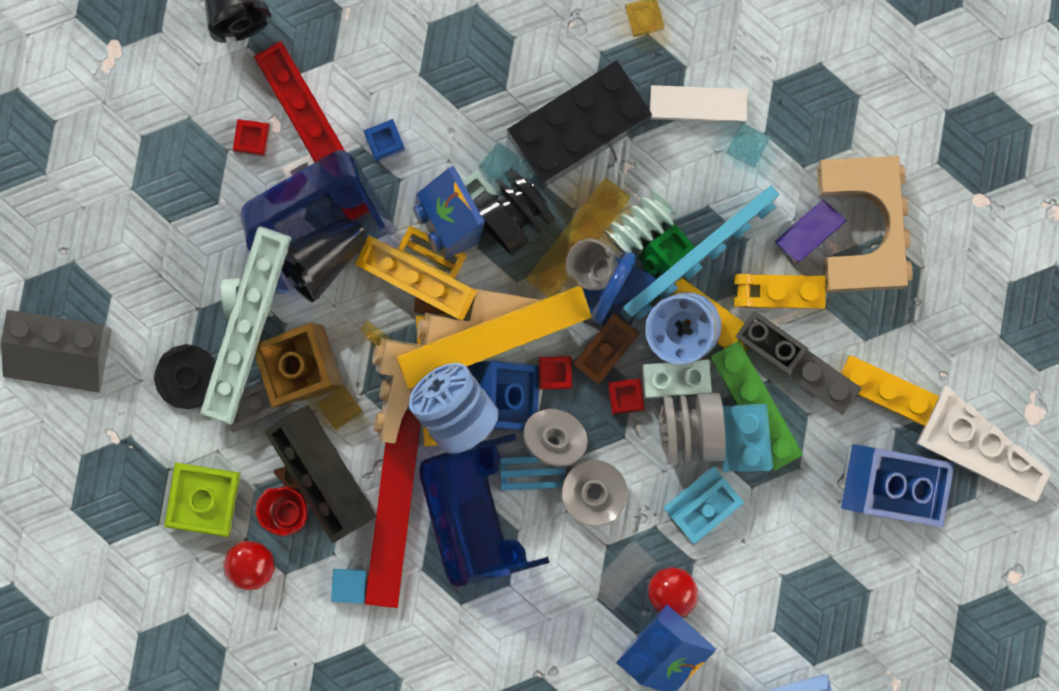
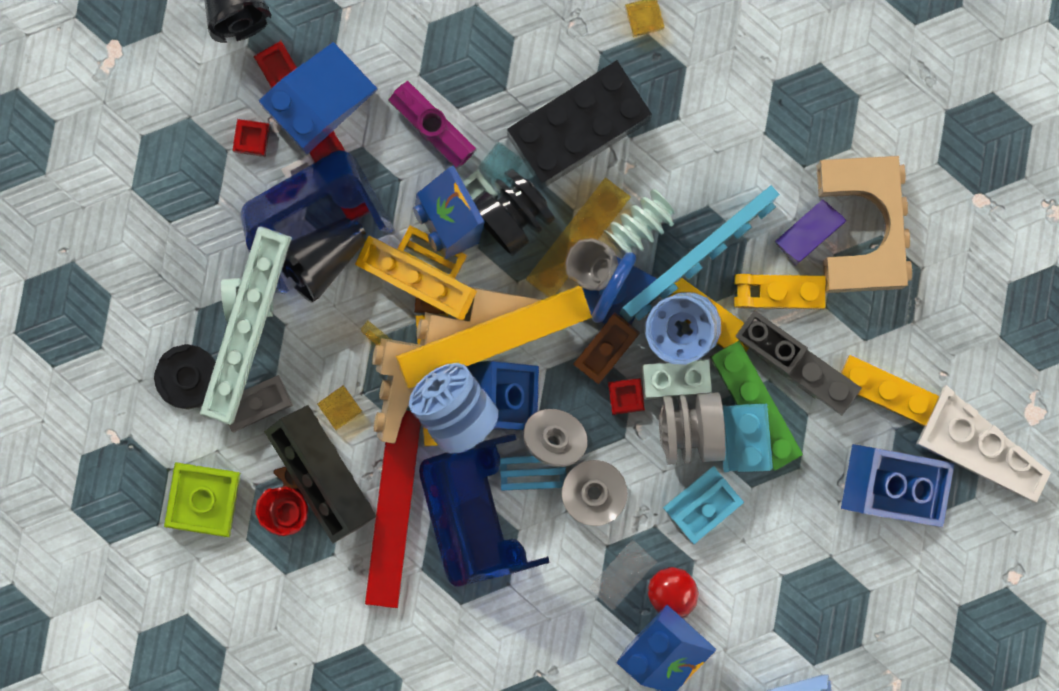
(54, 350): dark grey slope -> none
(248, 565): red hair -> none
(298, 365): pearl gold slope -> none
(317, 97): none -> blue slope
(348, 586): dark azure tile -> none
(384, 140): blue tile -> none
(418, 110): none -> magenta piece
(555, 372): red tile -> none
(665, 251): green bracket -> none
(698, 104): white tile -> none
(748, 145): clear light blue plate -> none

